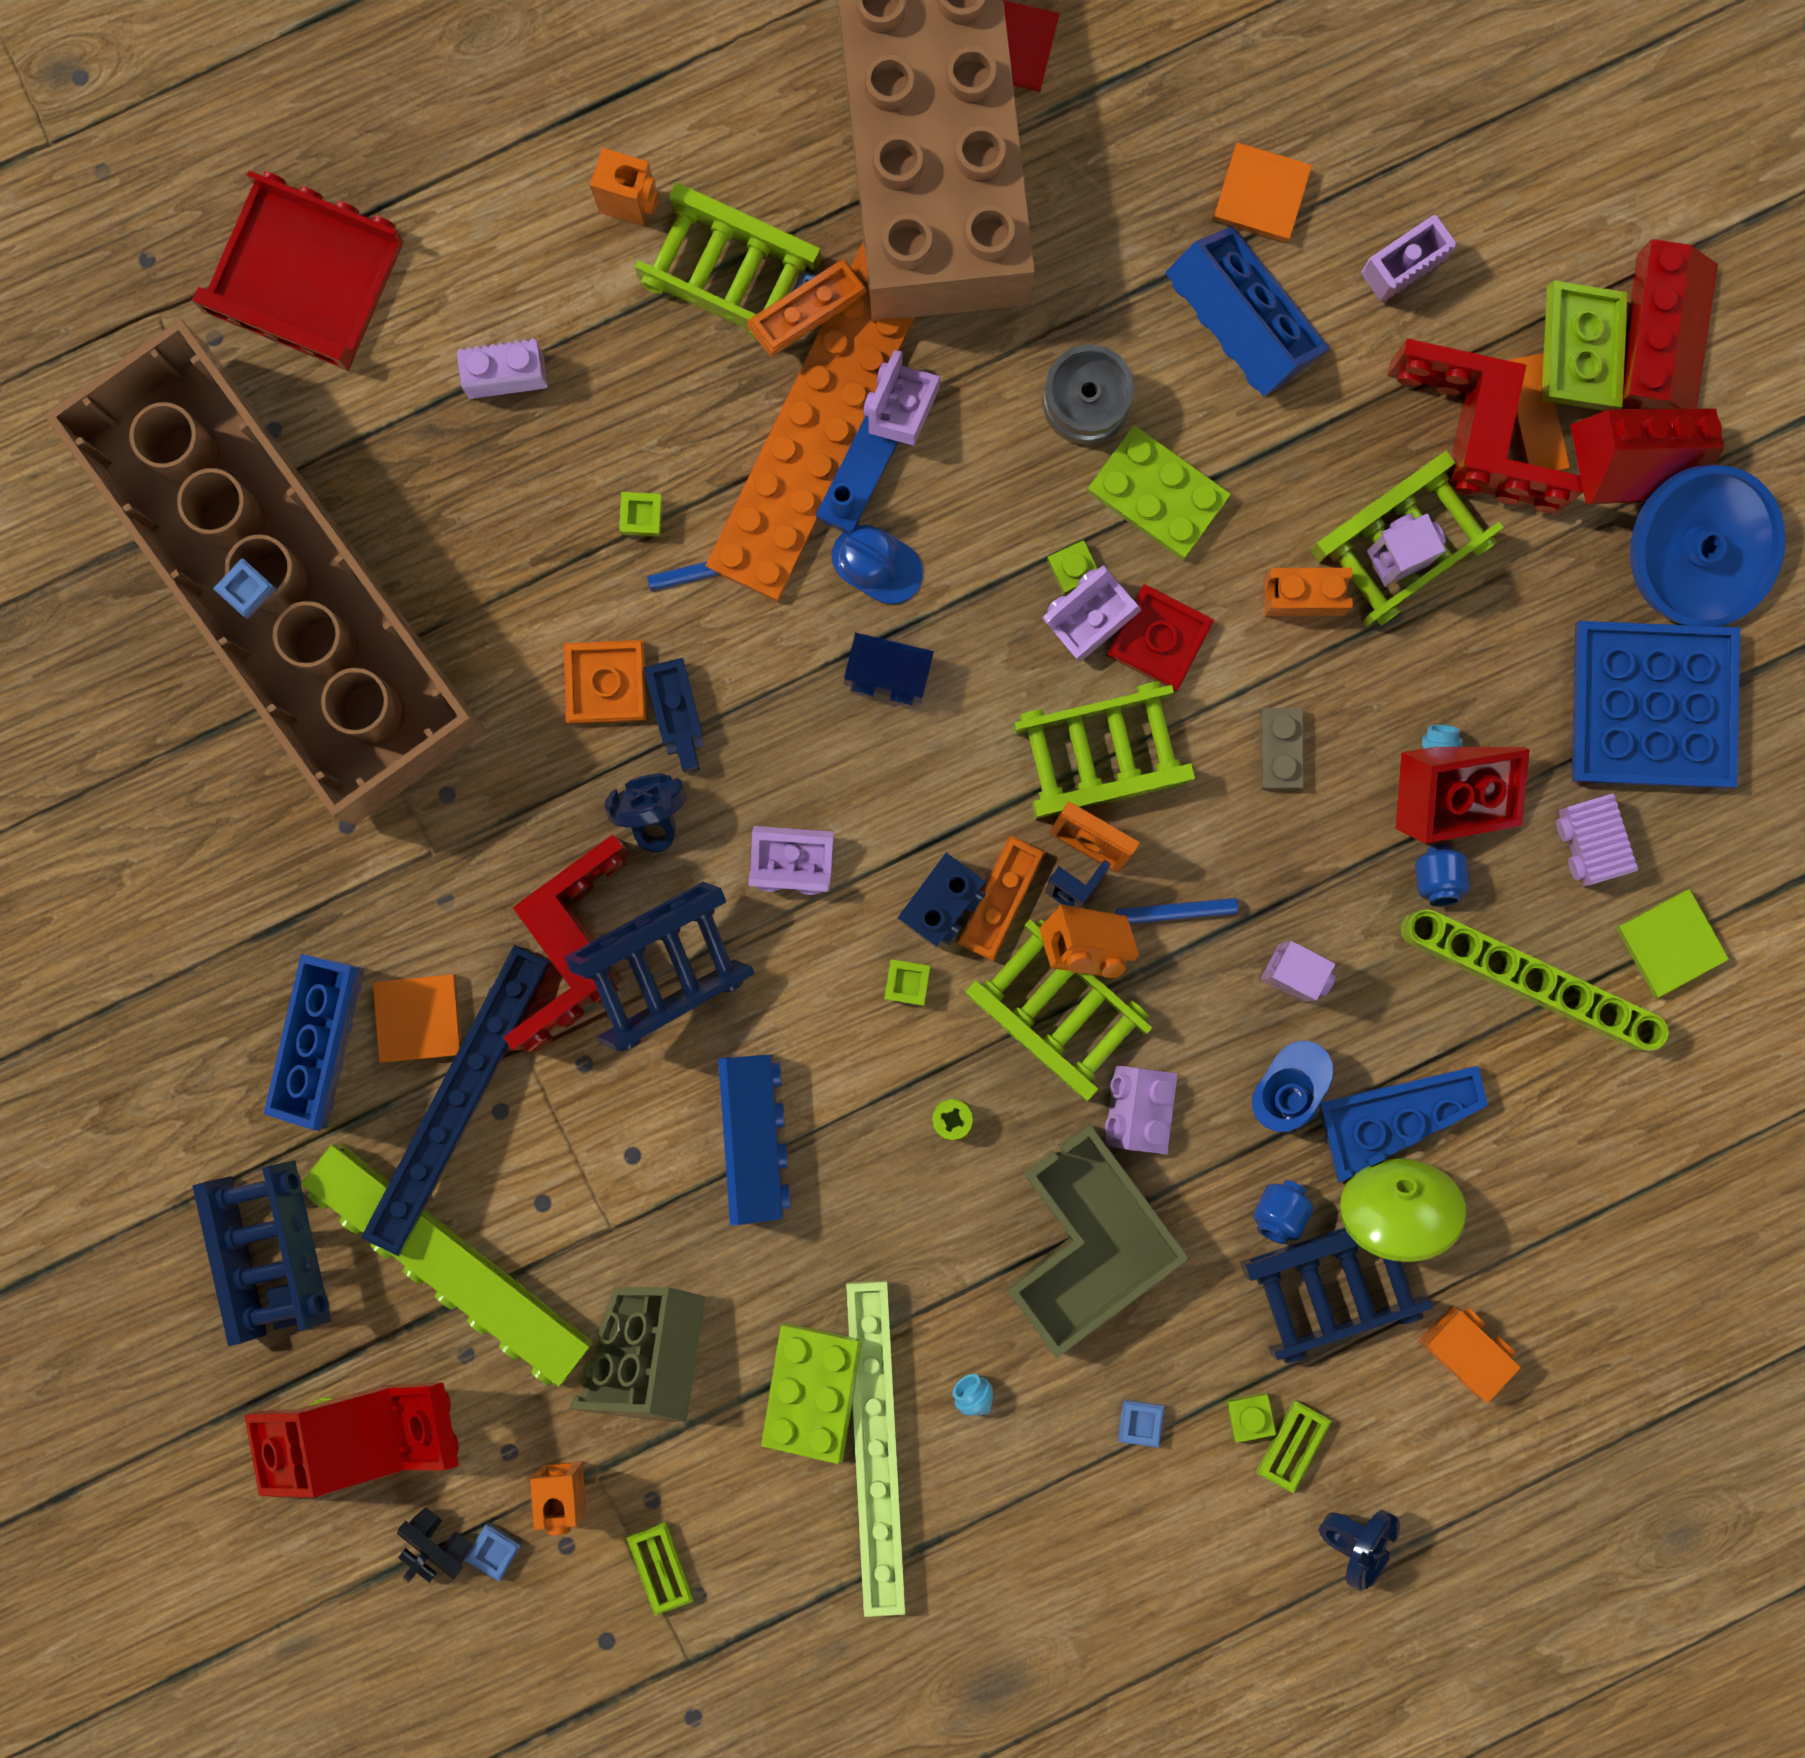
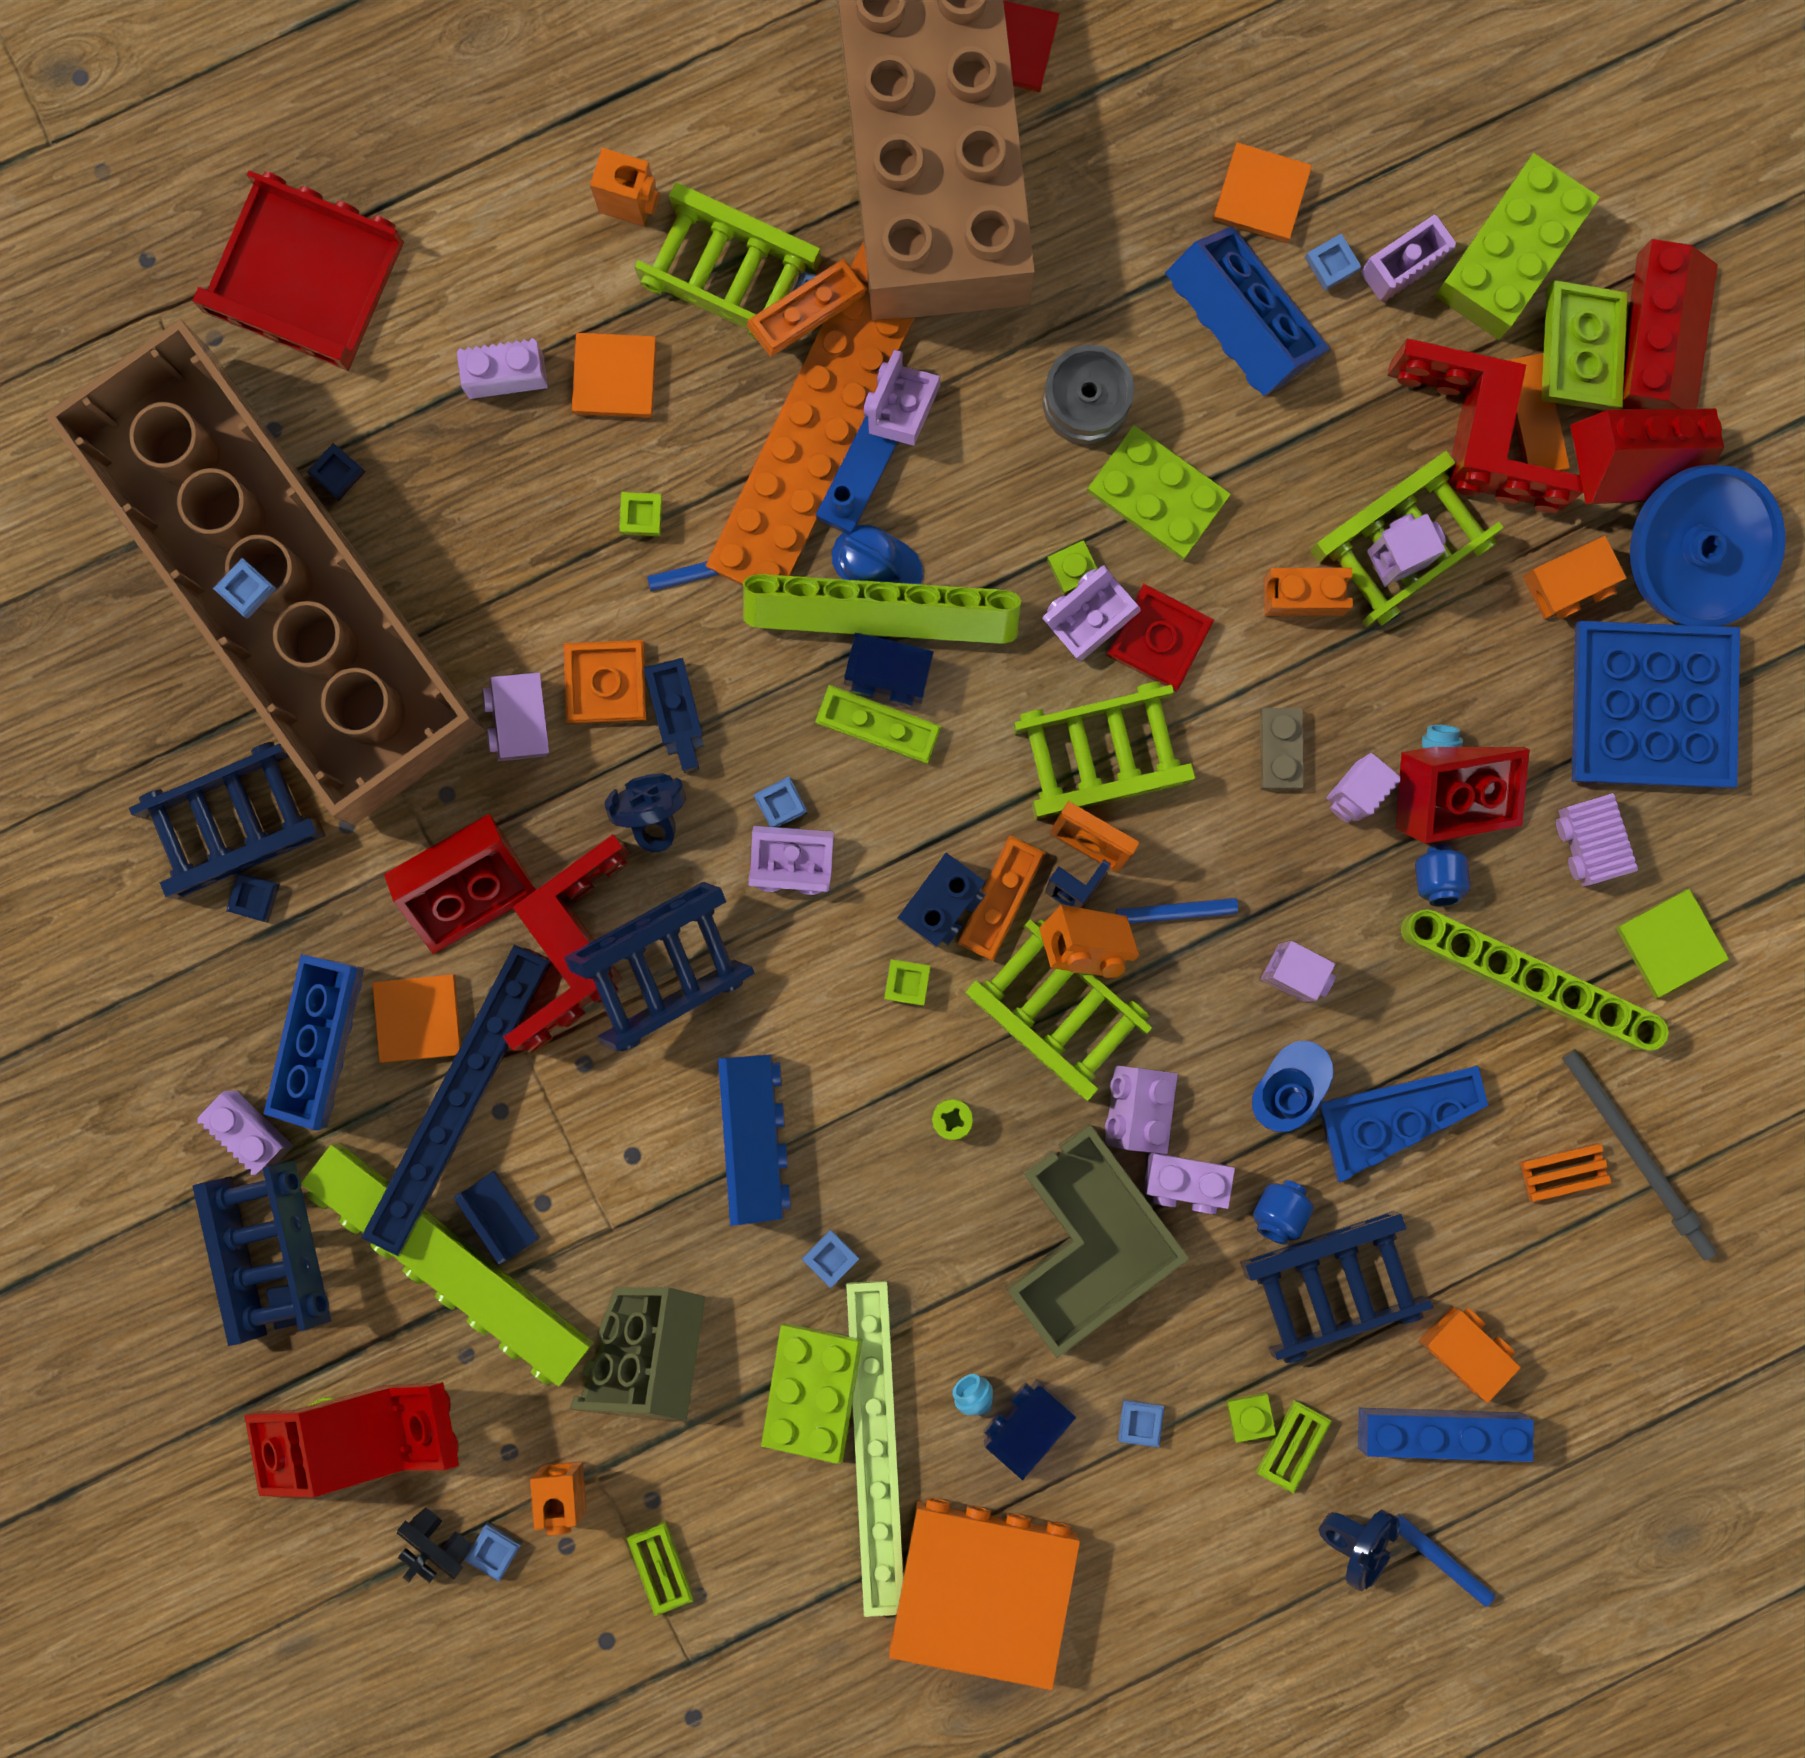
(222, 861): none -> dark blue fence
(244, 1132): none -> lavender brick
(253, 897): none -> dark blue tile
(336, 471): none -> dark blue tile
(459, 884): none -> red slope
(497, 1217): none -> dark blue panel
(516, 716): none -> lavender brick
(614, 375): none -> orange tile
(780, 803): none -> medium blue tile
(830, 1258): none -> medium blue plate
(878, 724): none -> lime tile
(881, 608): none -> lime beam
(985, 1593): none -> orange panel
(1028, 1428): none -> clear blue brick
(1188, 1180): none -> lavender brick
(1333, 262): none -> medium blue plate
(1362, 789): none -> lavender brick
(1399, 1223): lime dish -> none
(1445, 1434): none -> blue brick
(1445, 1562): none -> blue bar
(1517, 246): none -> lime brick
(1574, 578): none -> orange brick
(1598, 1164): none -> orange tile
(1683, 1219): none -> dark grey bar

